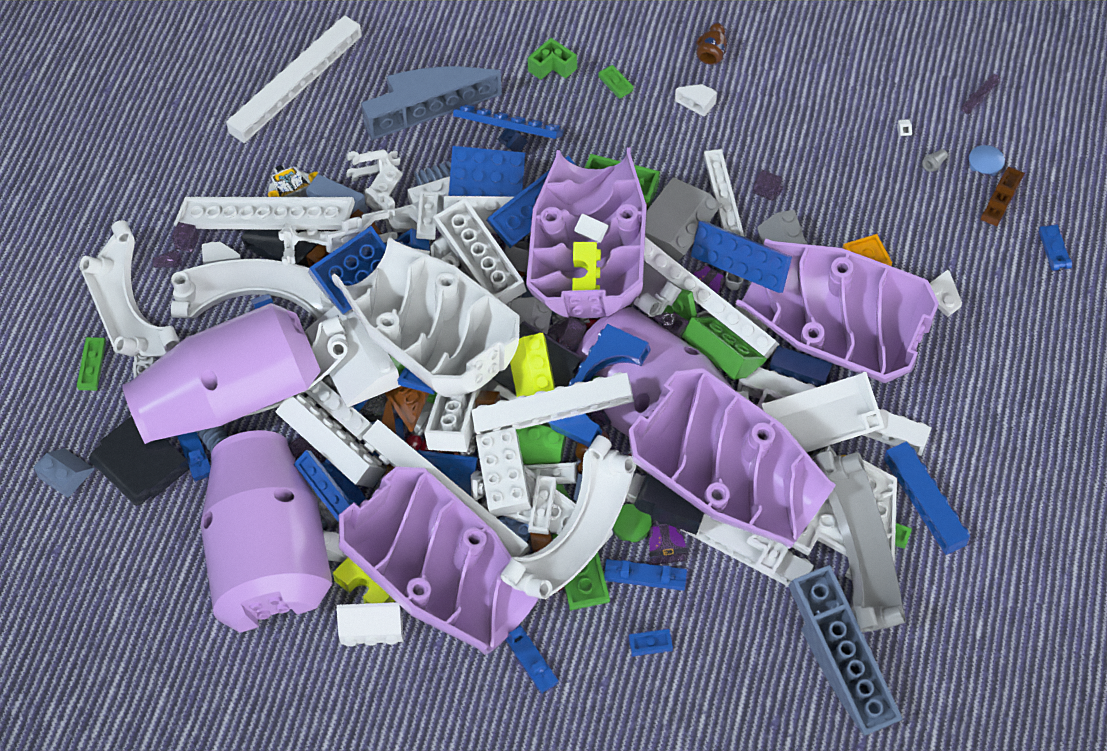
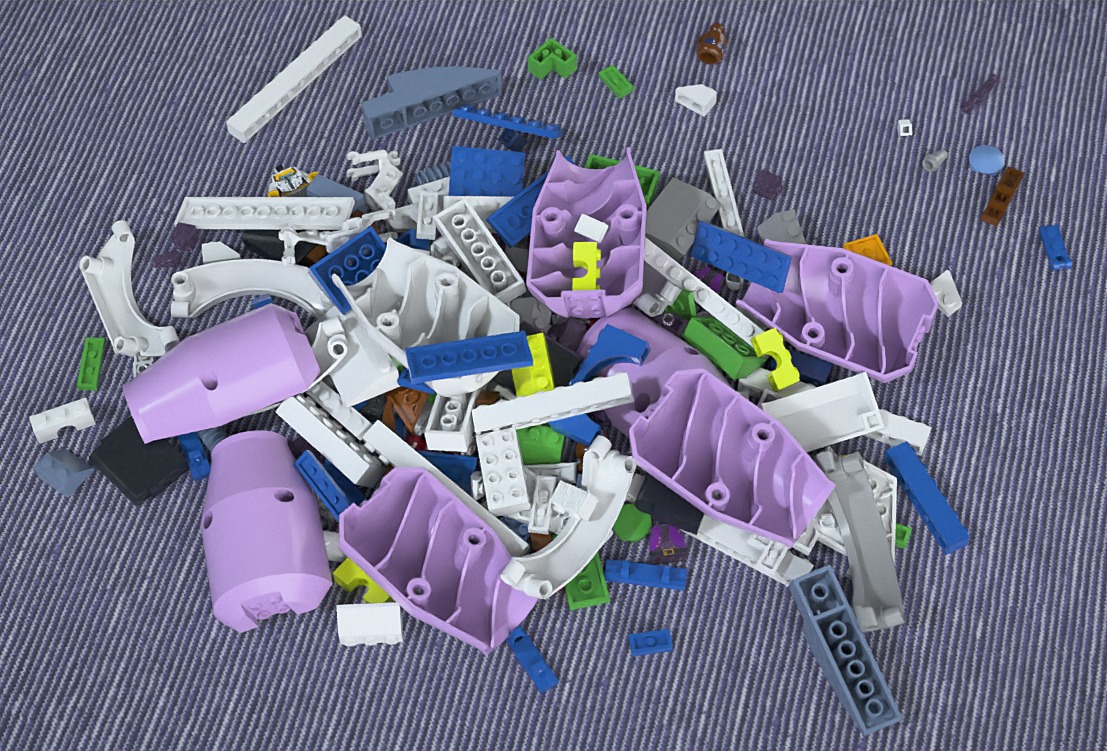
(72, 414): none -> white arch
(468, 357): none -> blue plate
(573, 501): none -> white brick
(771, 344): none -> neon yellow arch

